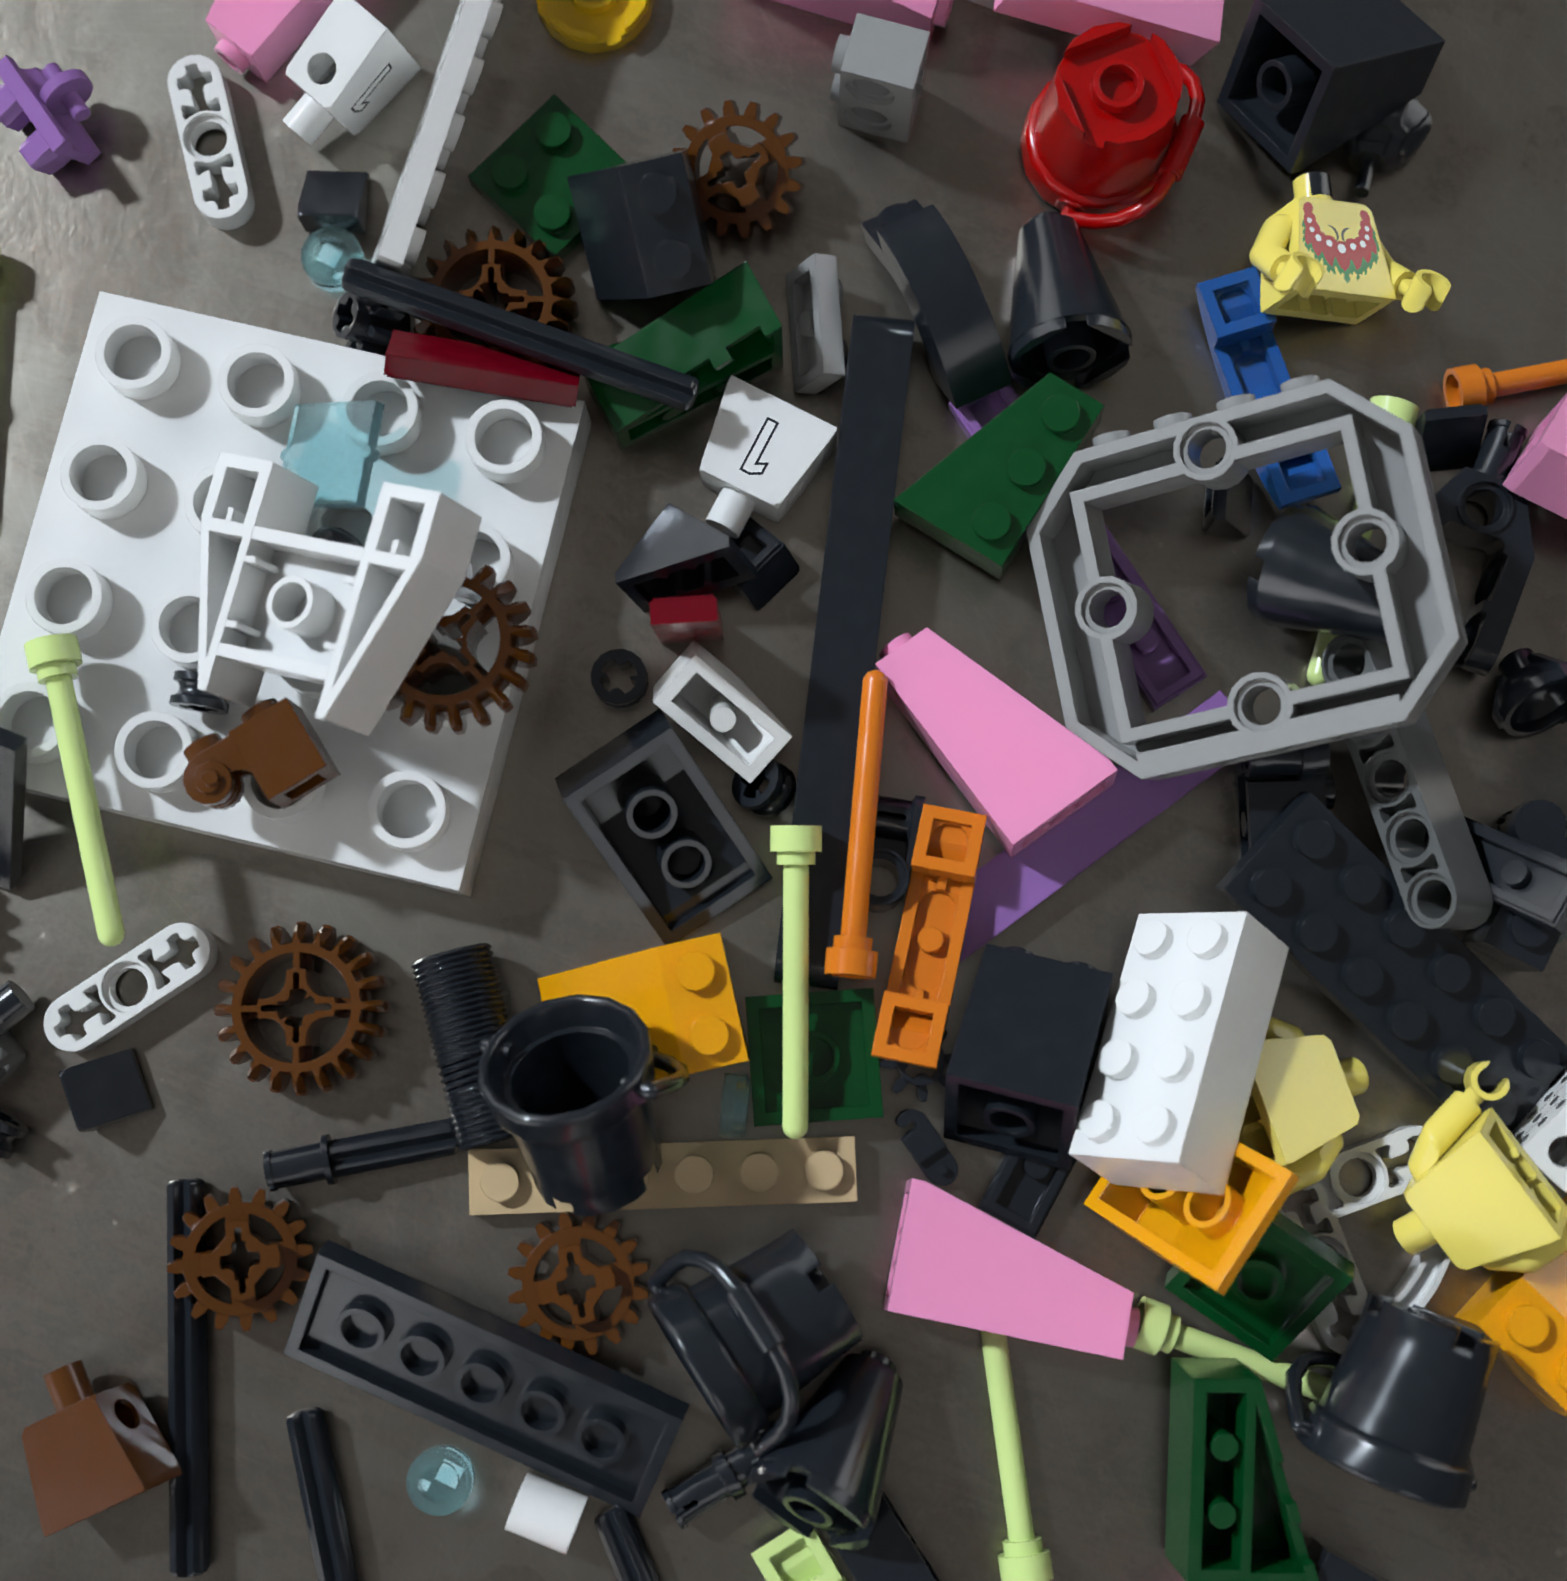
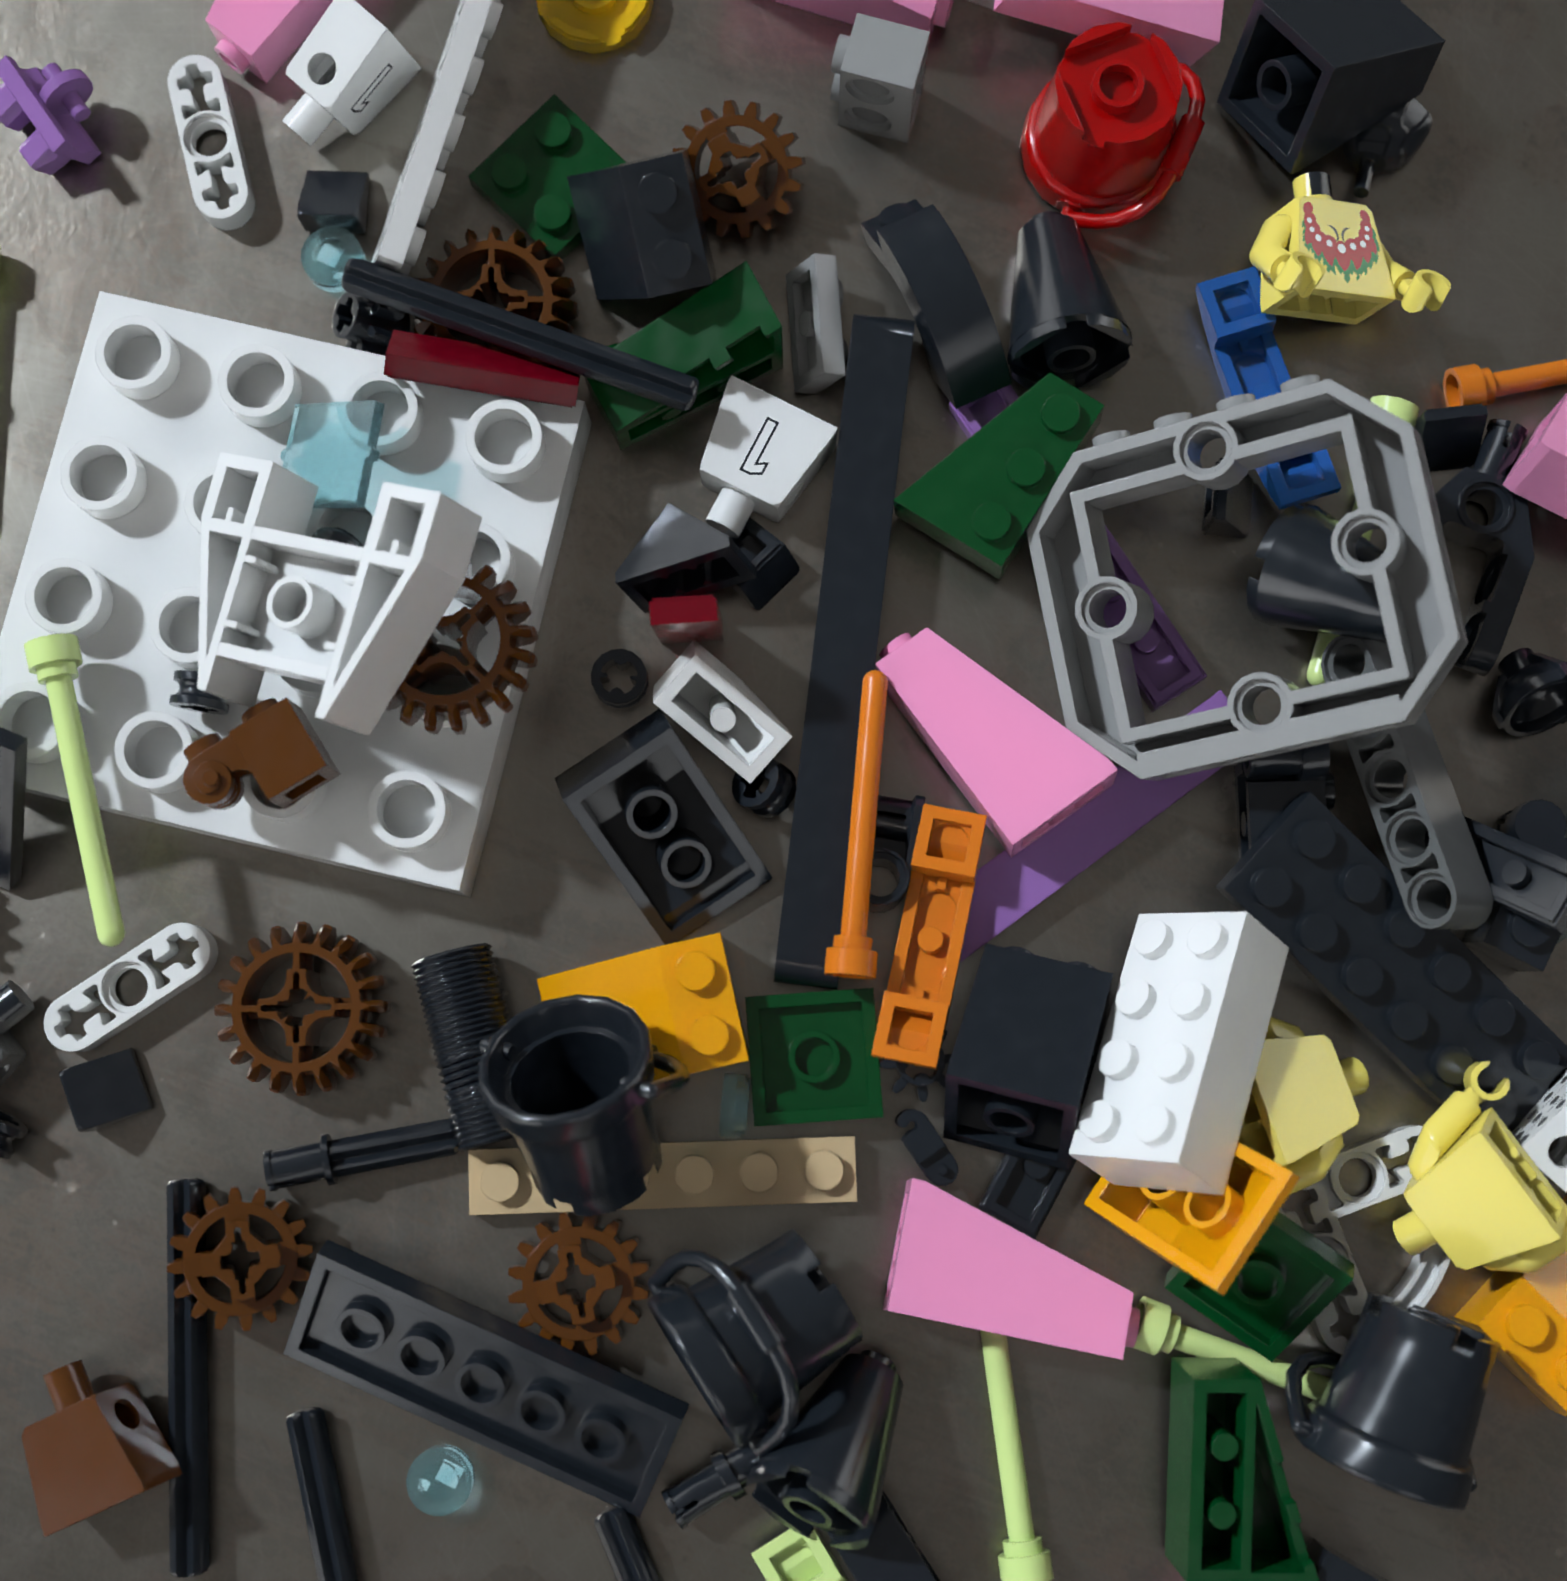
(546, 1513): white piece -> none
(795, 851): yellowish green piece -> none

